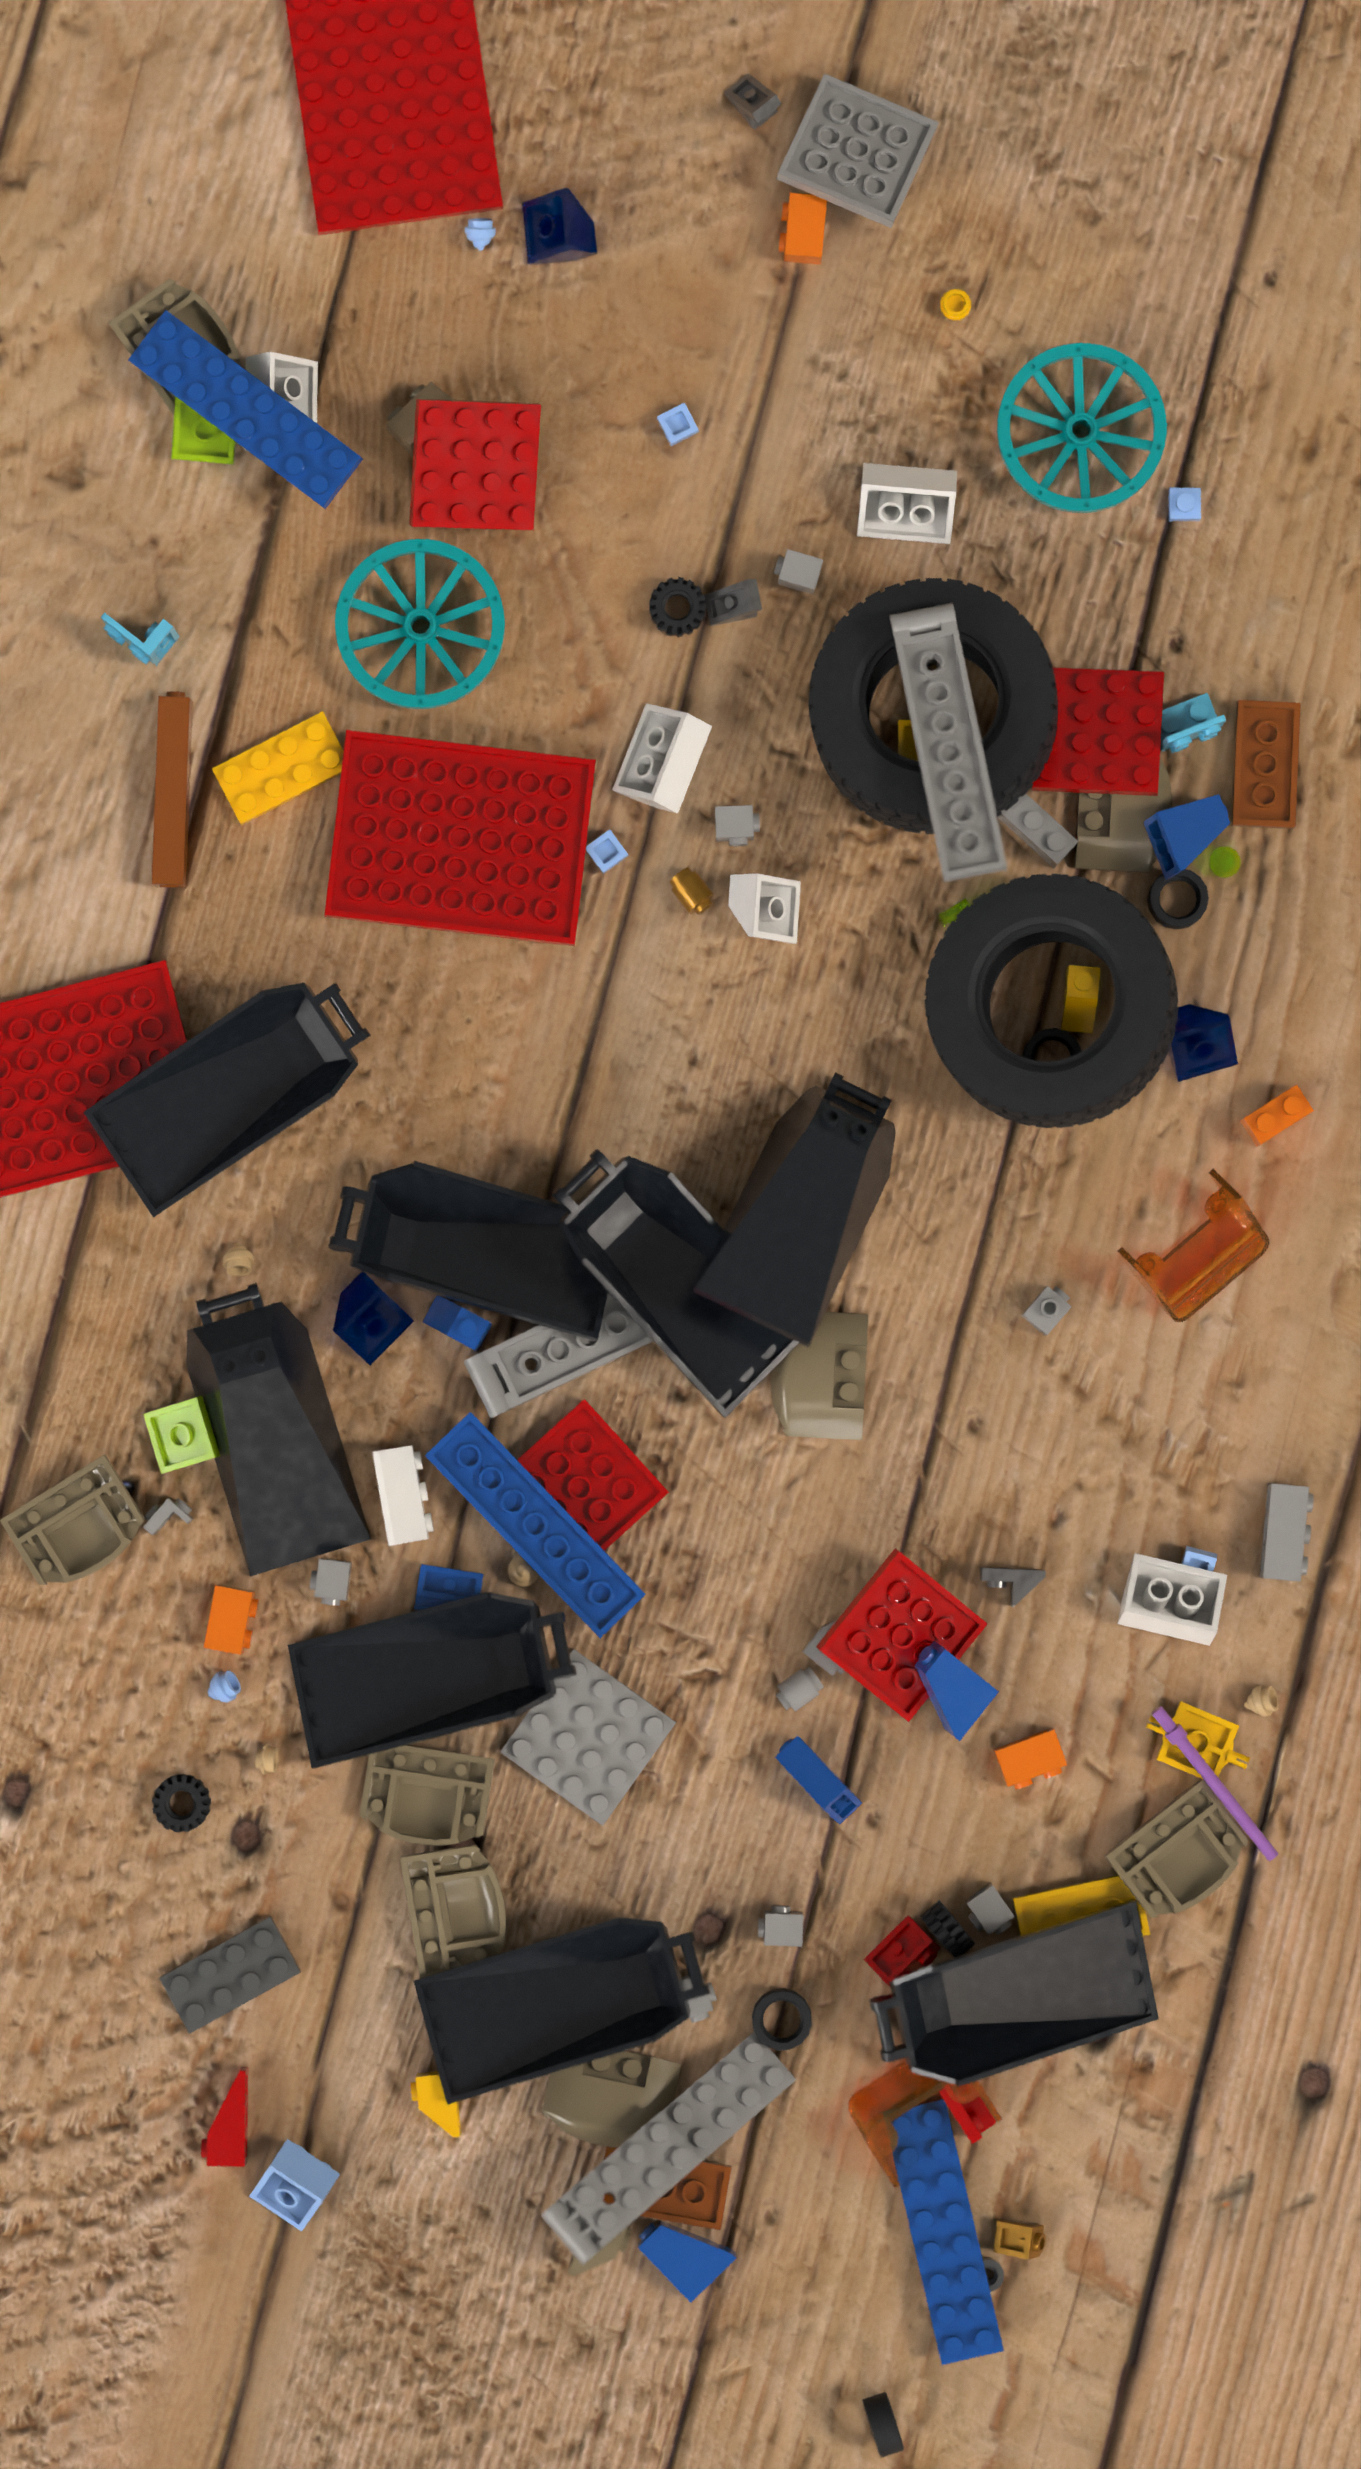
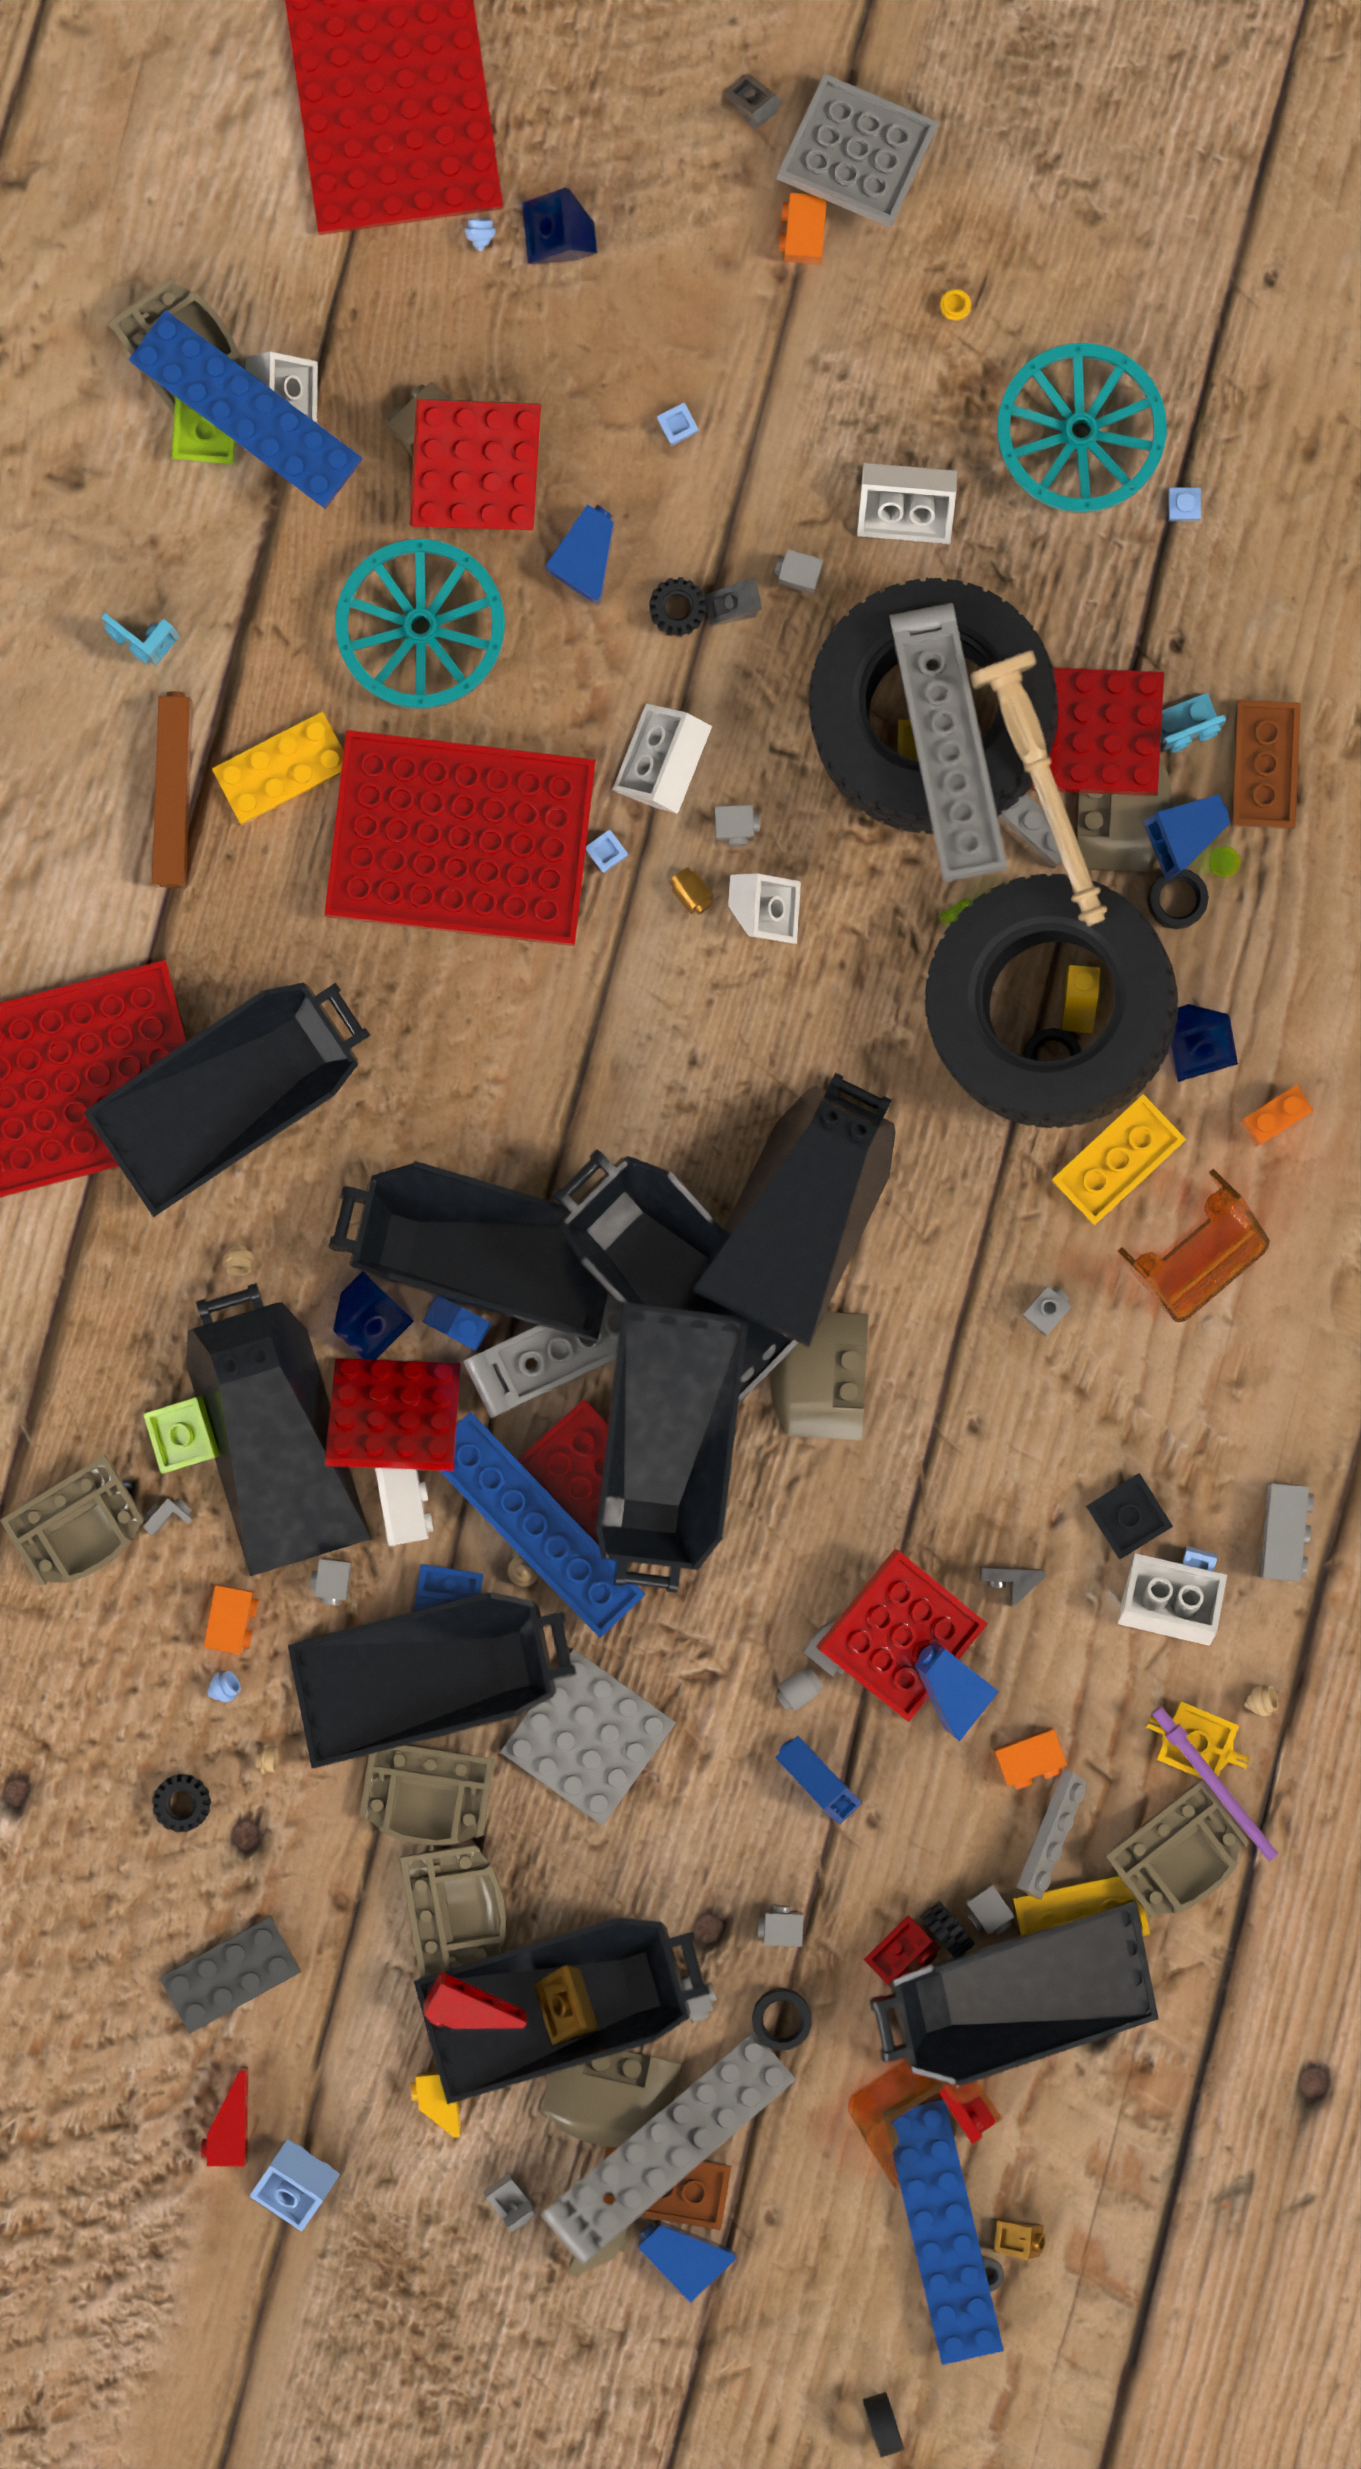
(393, 1414): none -> red plate
(468, 2007): none -> red slope
(510, 2202): none -> light grey bracket
(565, 2005): none -> pearl gold slope
(584, 554): none -> blue slope
(669, 1440): none -> black windscreen
(1031, 747): none -> tan piece
(1052, 1833): none -> light grey plate
(1118, 1159): none -> yellow plate
(1129, 1516): none -> black plate

